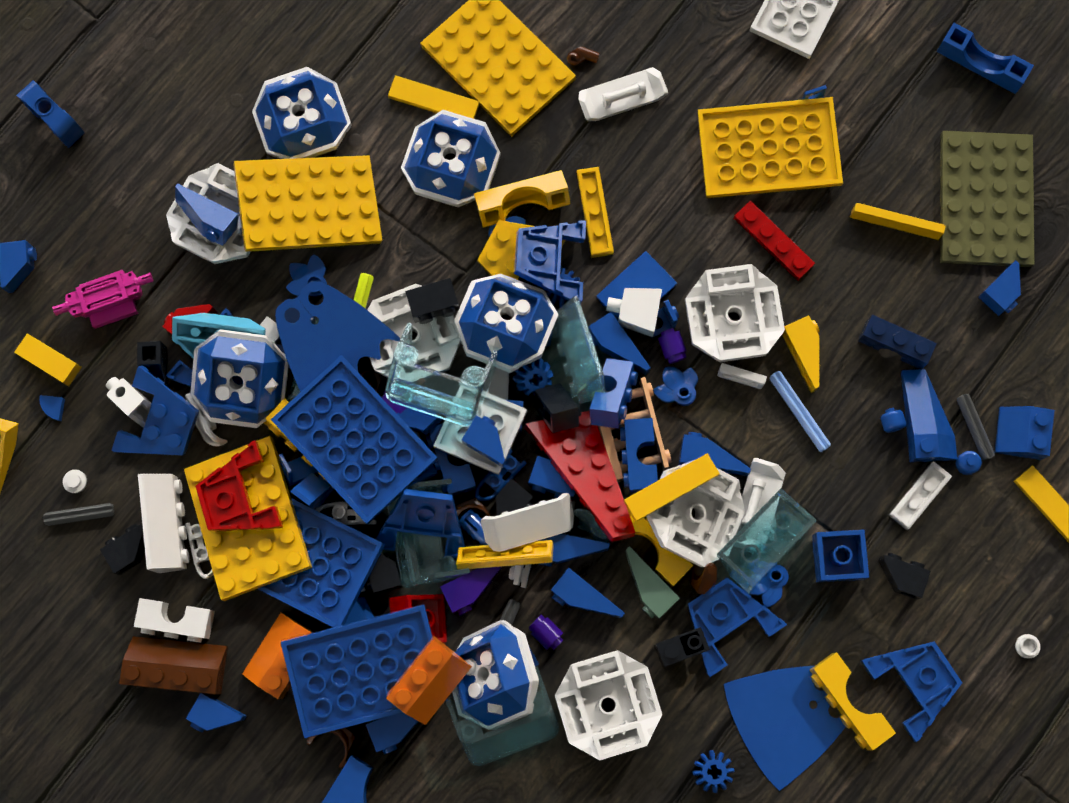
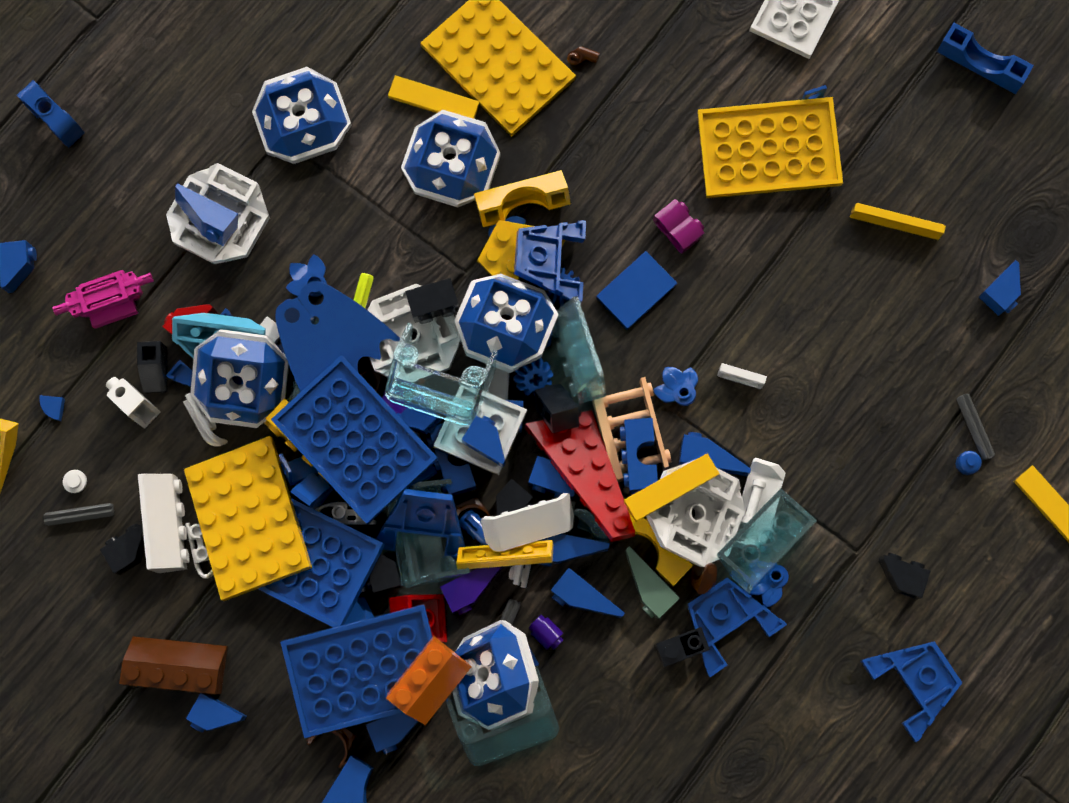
(48, 359): yellow slope -> none
(153, 617): white arch -> none
(167, 424): blue wing -> none
(226, 498): red wing -> none
(268, 664): orange slope -> none
(307, 202): yellow plate -> none
(495, 481): blue piece -> none
(595, 212): yellow tile -> none
(610, 407): blue arch -> none
(615, 342): blue slope -> none
(622, 94): white piece -> none
(635, 710): white piece -> none
(637, 309): white torso -> none
(669, 317): blue bracket -> none
(672, 346): dark purple brick -> none
(679, 225): none -> magenta brick
(717, 764): blue gear -> none
(740, 291): white piece -> none
(774, 240): red plate -> none
(779, 724): blue piece -> none
(800, 411): light blue axle -> none
(803, 344): yellow slope -> none
(832, 676): yellow arch -> none
(840, 556): blue brick -> none
(885, 335): dark blue arch -> none
(893, 420): blue piece -> none
(920, 495): white tile -> none
(927, 425): blue wedge -> none
(986, 198): olive plate -> none
(1024, 431): blue slope -> none
(1027, 646): white plate -> none

